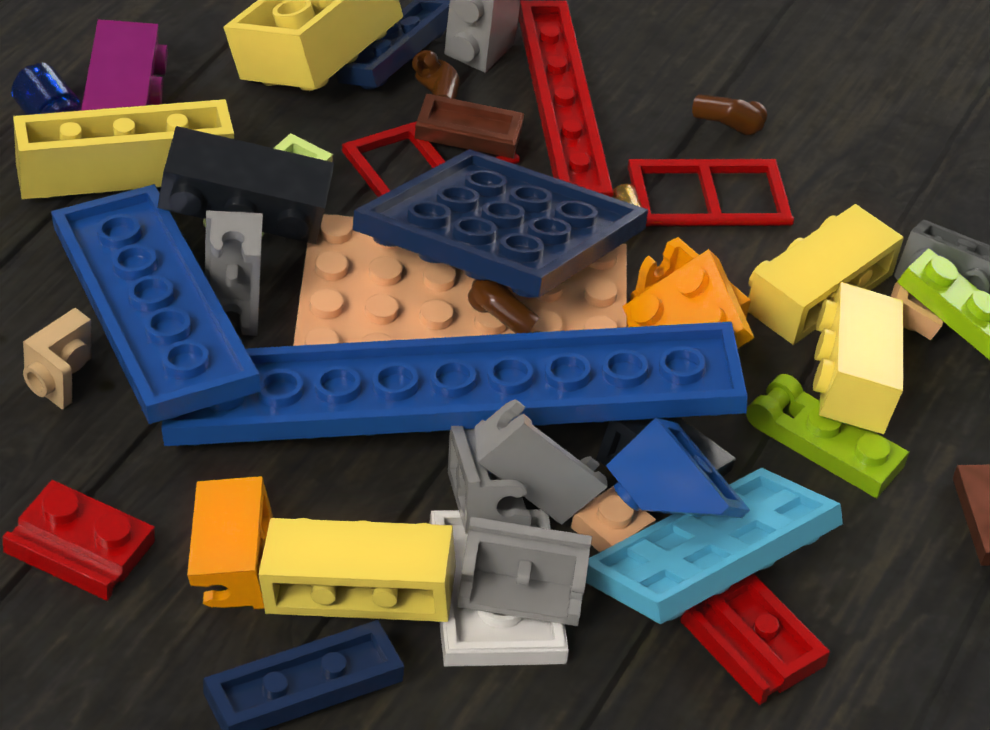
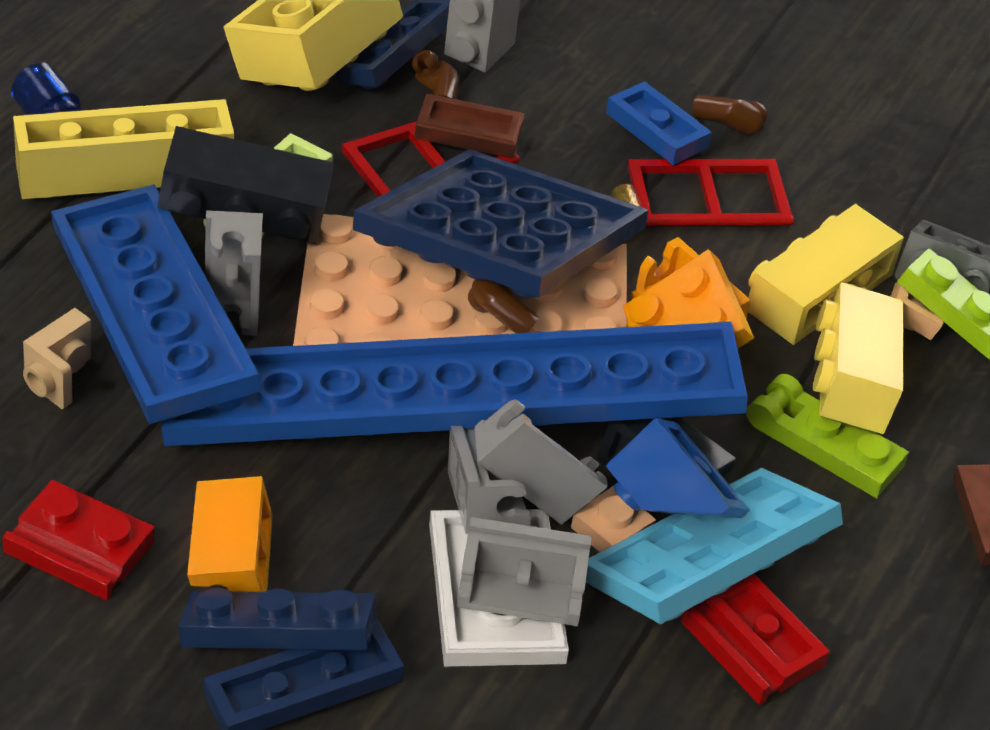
(125, 66): magenta brick -> none
(278, 620): none -> dark blue plate
(358, 569): light yellow brick -> none
(563, 96): red plate -> none
(658, 123): none -> blue plate

